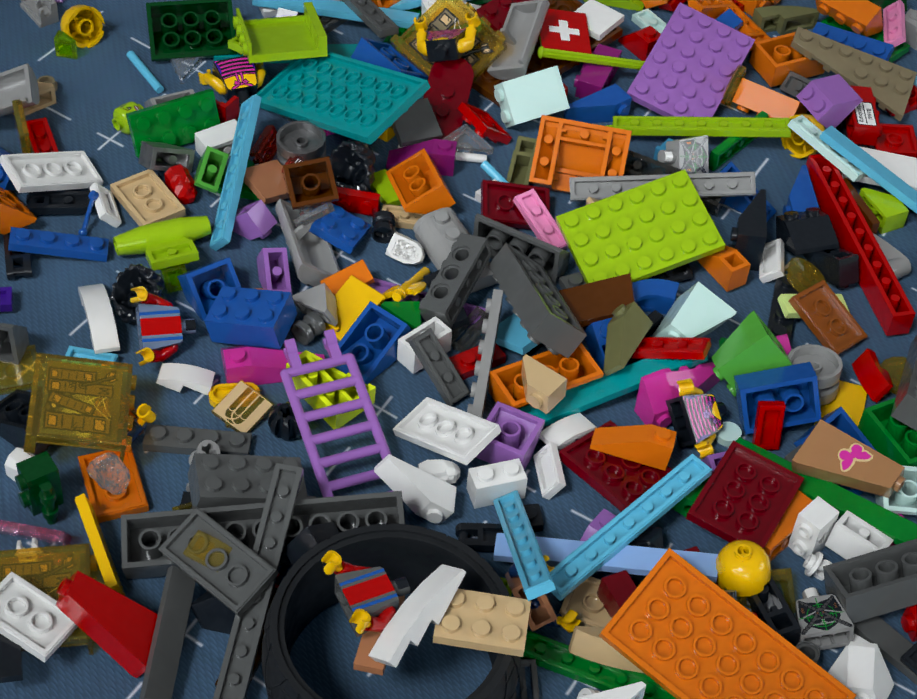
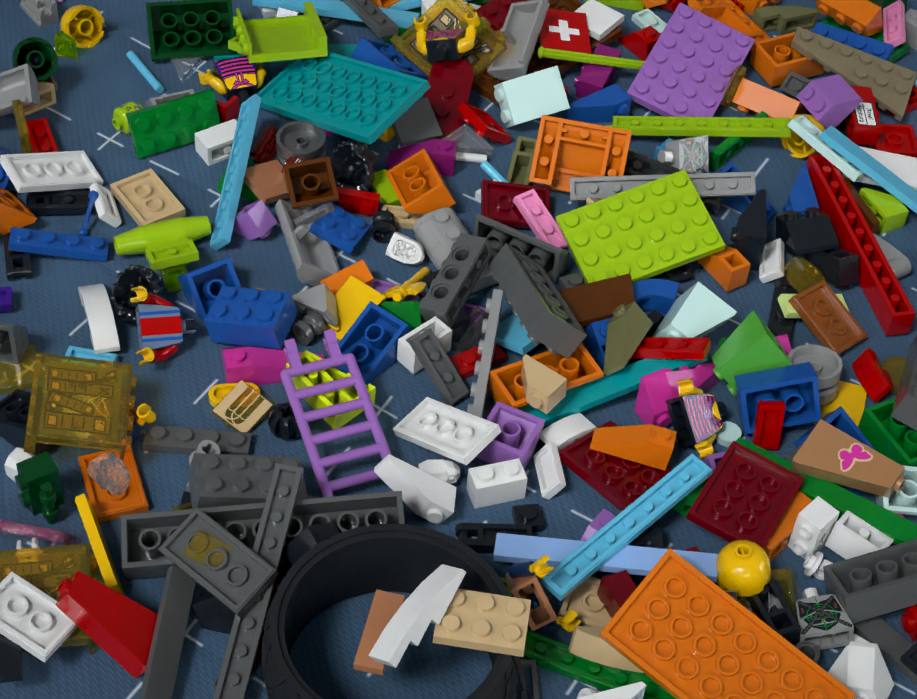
(38, 55): none -> dark green cone
(163, 156): flat silver slope -> none
(178, 375): white slope -> none
(181, 184): red rock -> none
(210, 169): bright green slope -> none
(274, 269): medium lavender slope -> none
(365, 593): torso -> none
(523, 546): medium azure tile -> none
(730, 19): blue tile -> none

